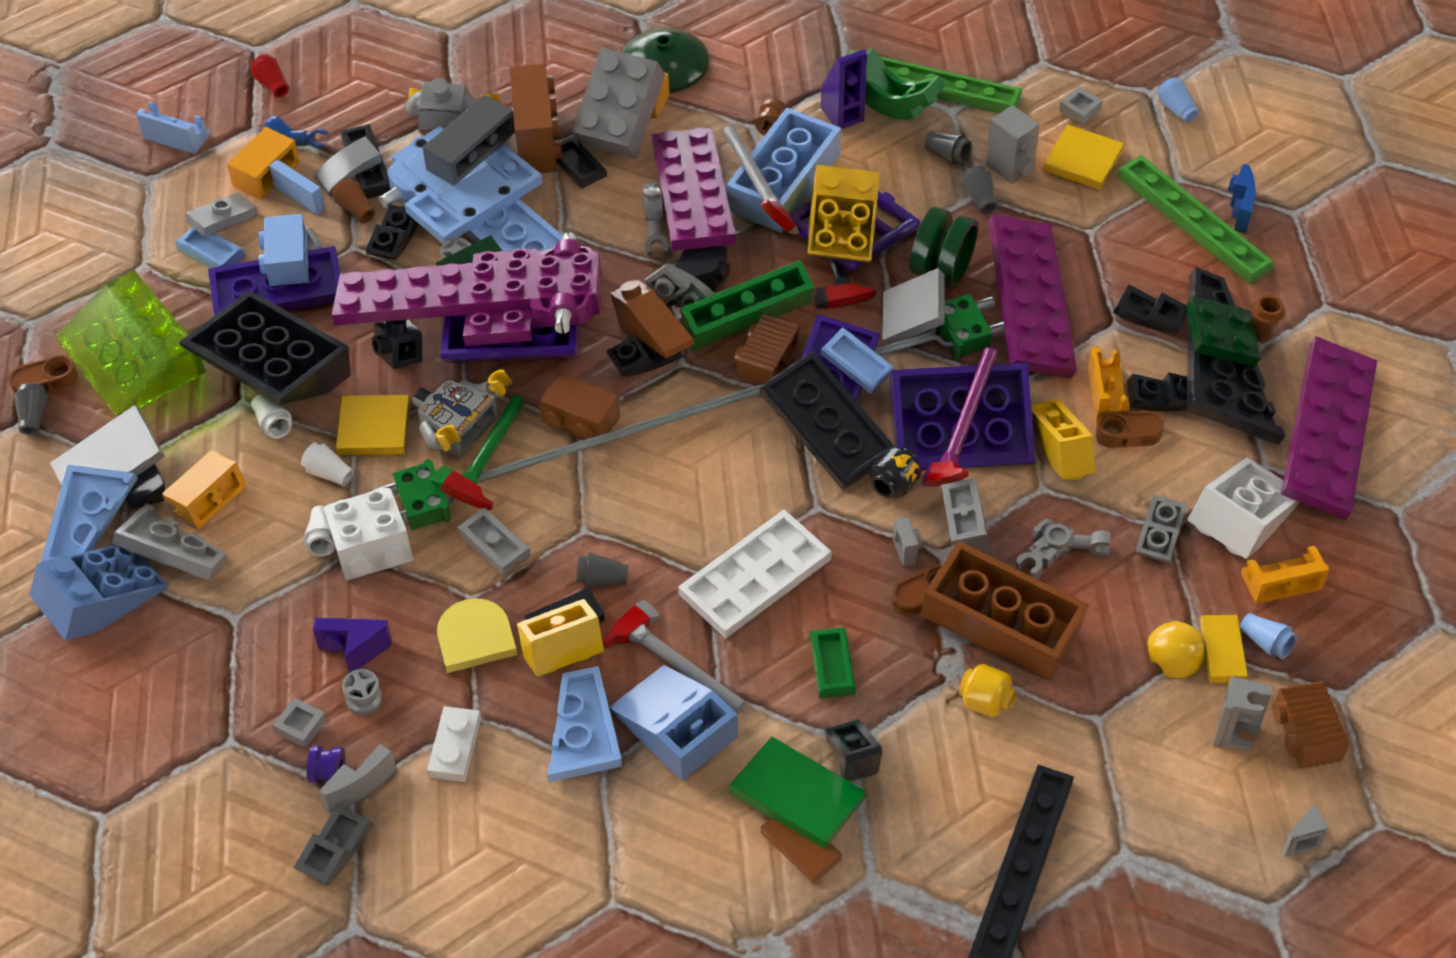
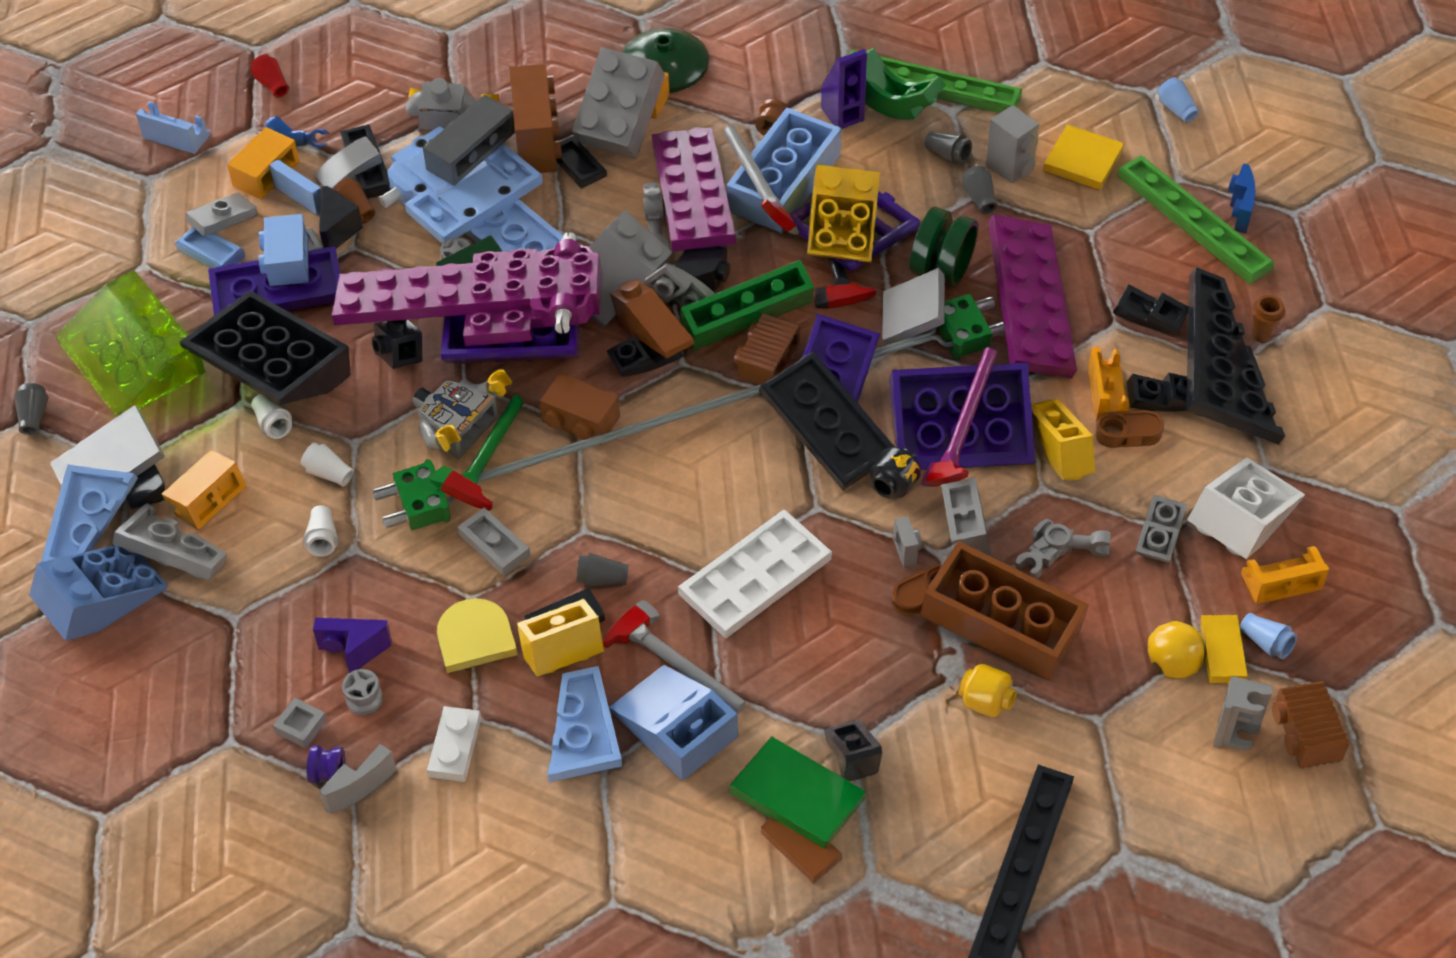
(41, 373): dark orange piece -> none
(335, 845): dark grey slope -> none
(338, 218): none -> black slope
(368, 533): white bracket -> none
(373, 425): yellow tile -> none
(393, 234): black slope -> none
(625, 255): none -> light grey slope
(832, 662): green tile -> none
(857, 360): light blue tile -> none
(1080, 105): light grey plate -> none
(1223, 331): dark green plate -> none
(1306, 834): light grey slope -> none
(1329, 428): magenta plate -> none

